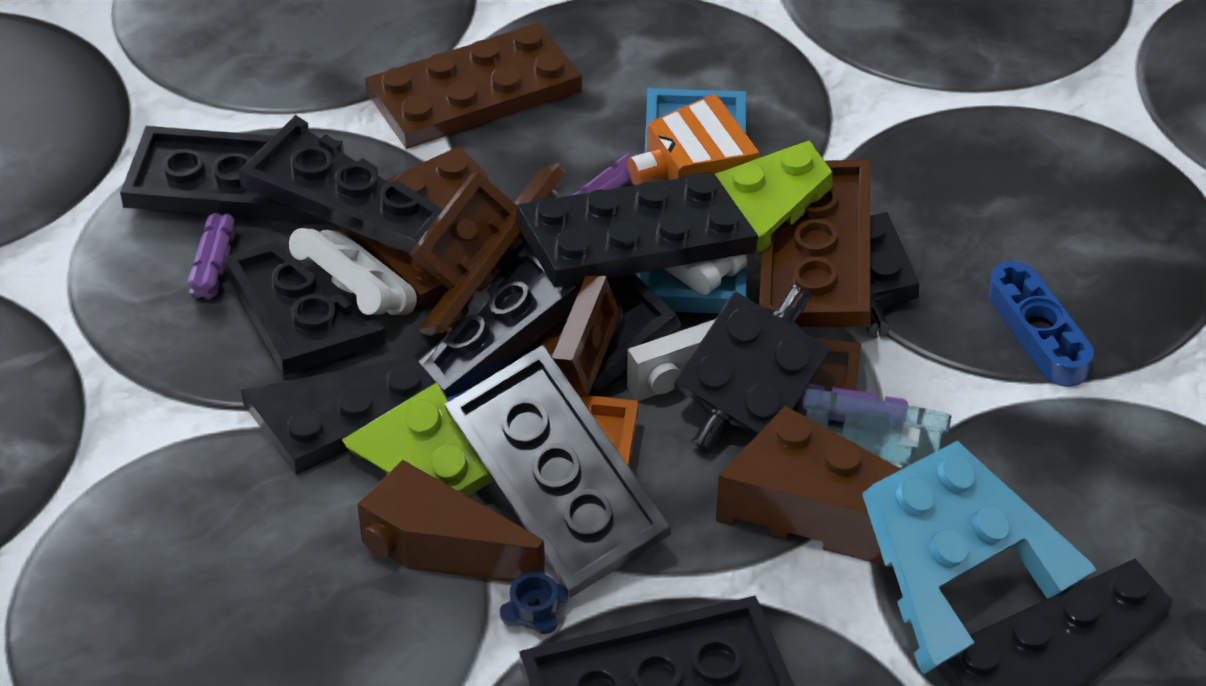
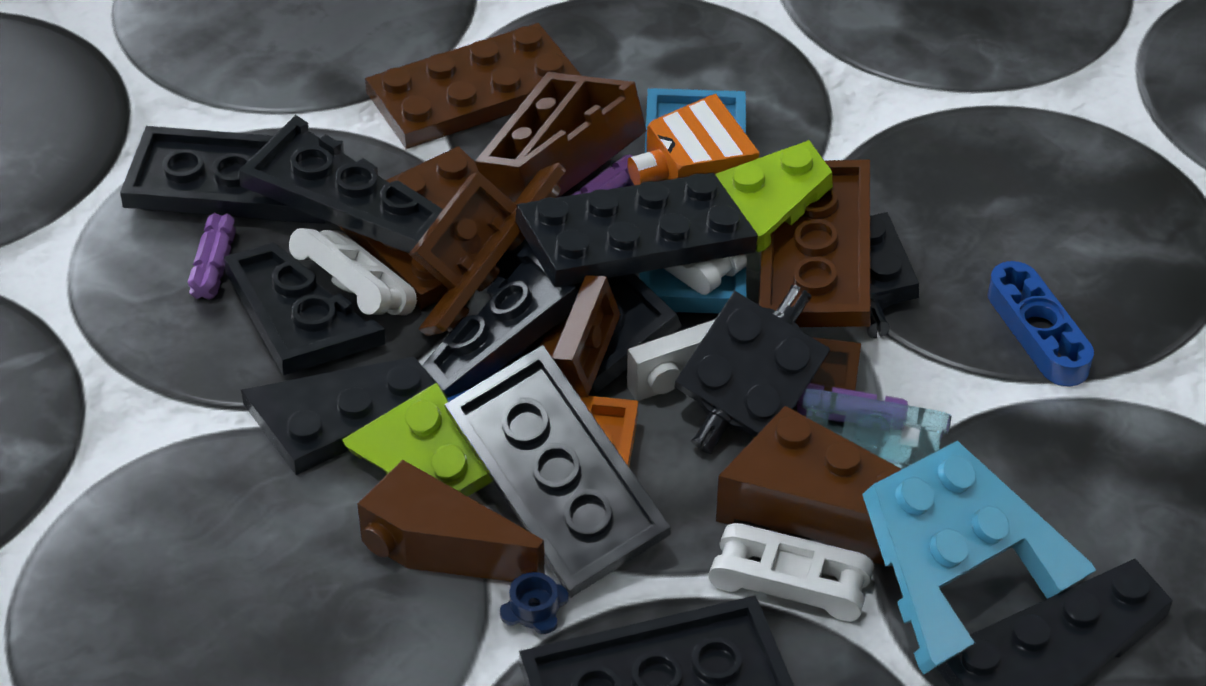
(567, 123): none -> reddish brown wedge
(792, 569): none -> white plate

